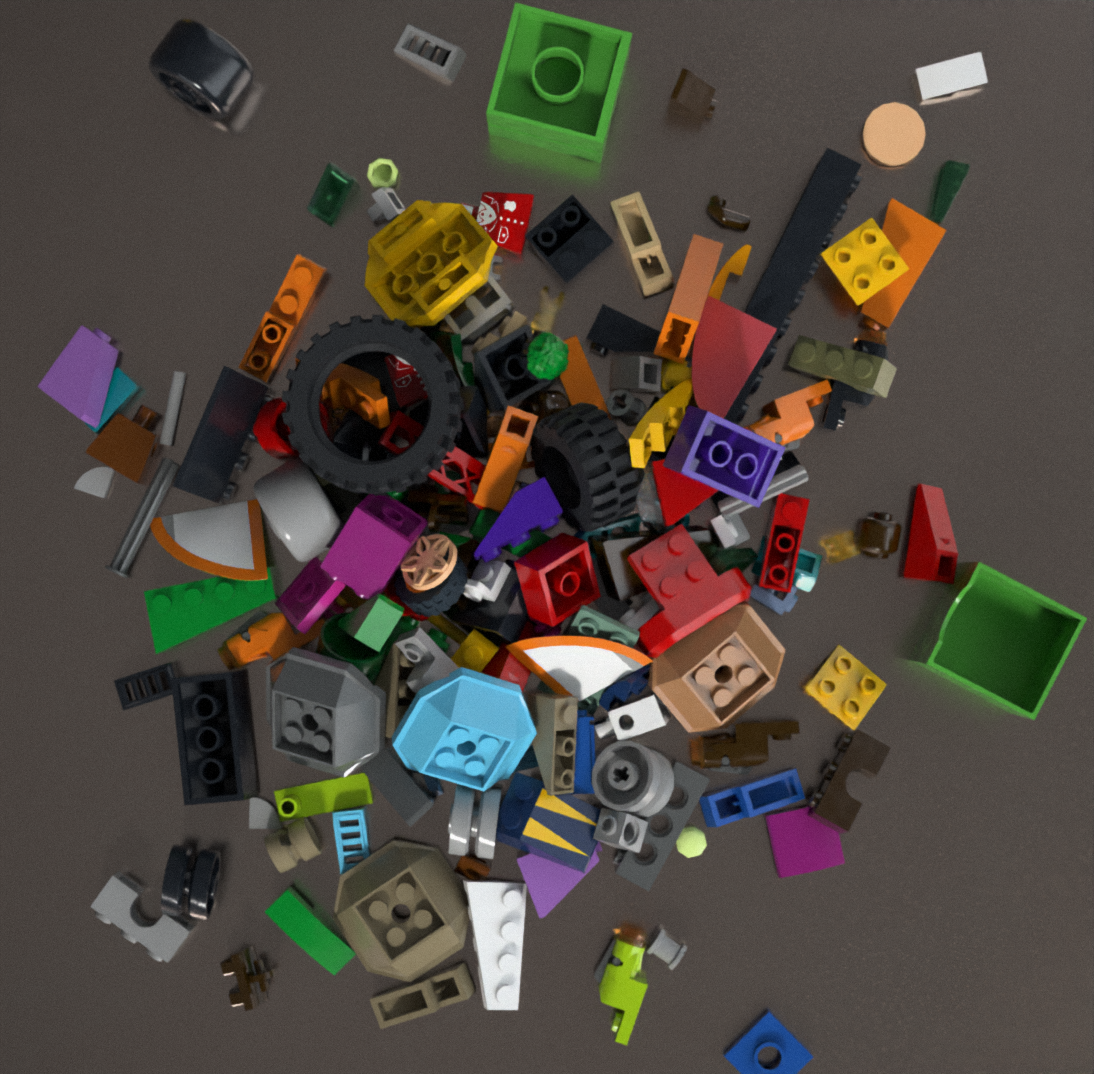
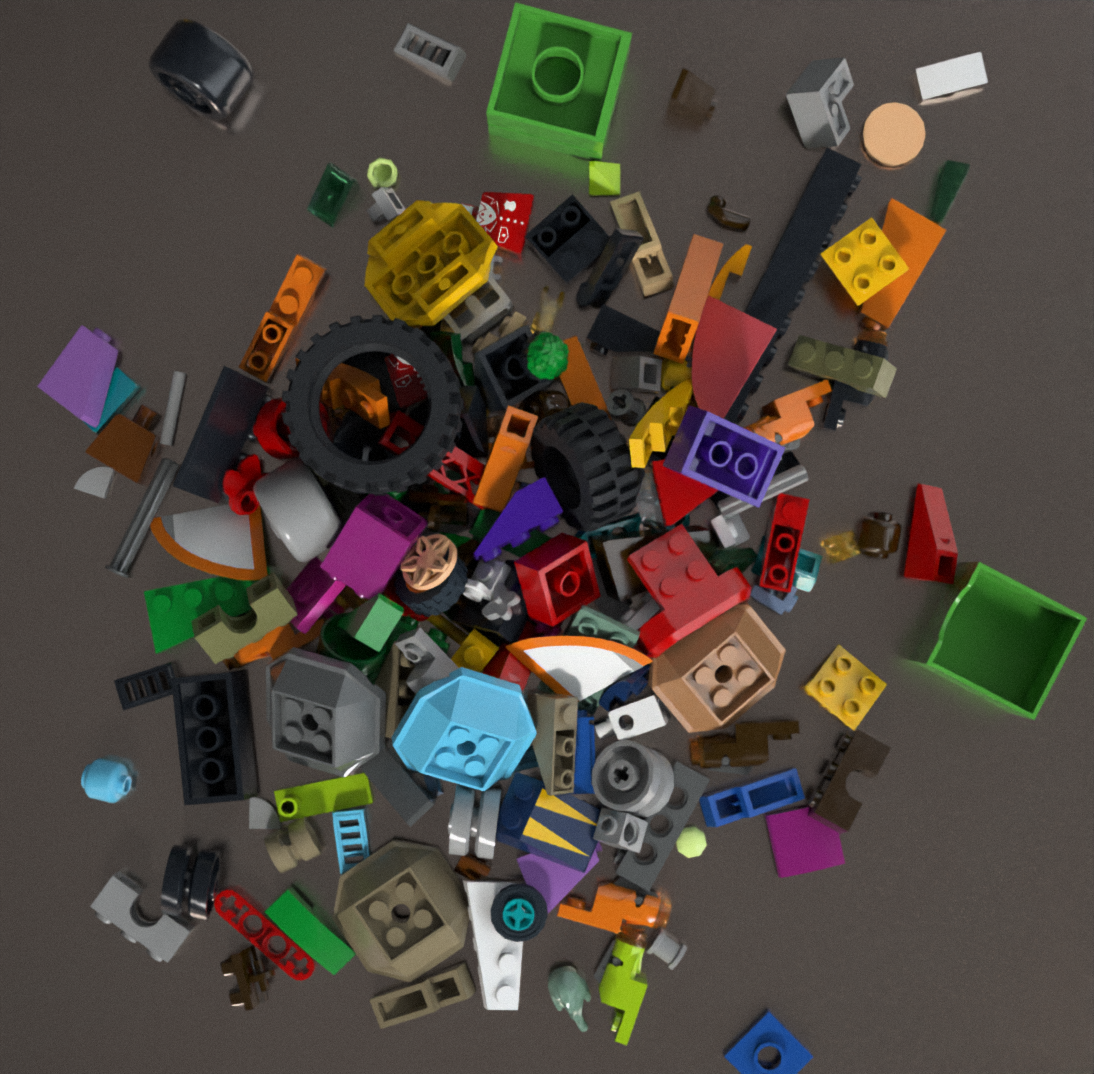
(106, 780): none -> medium azure head
(225, 635): none -> olive arch
(240, 485): none -> red plate
(261, 938): none -> red beam
(501, 604): none -> light grey piece
(519, 924): none -> black wheel
(568, 992): none -> sand green piece
(604, 179): none -> lime slope
(609, 268): none -> black hinge
(618, 902): none -> orange plate
(818, 102): none -> light grey panel

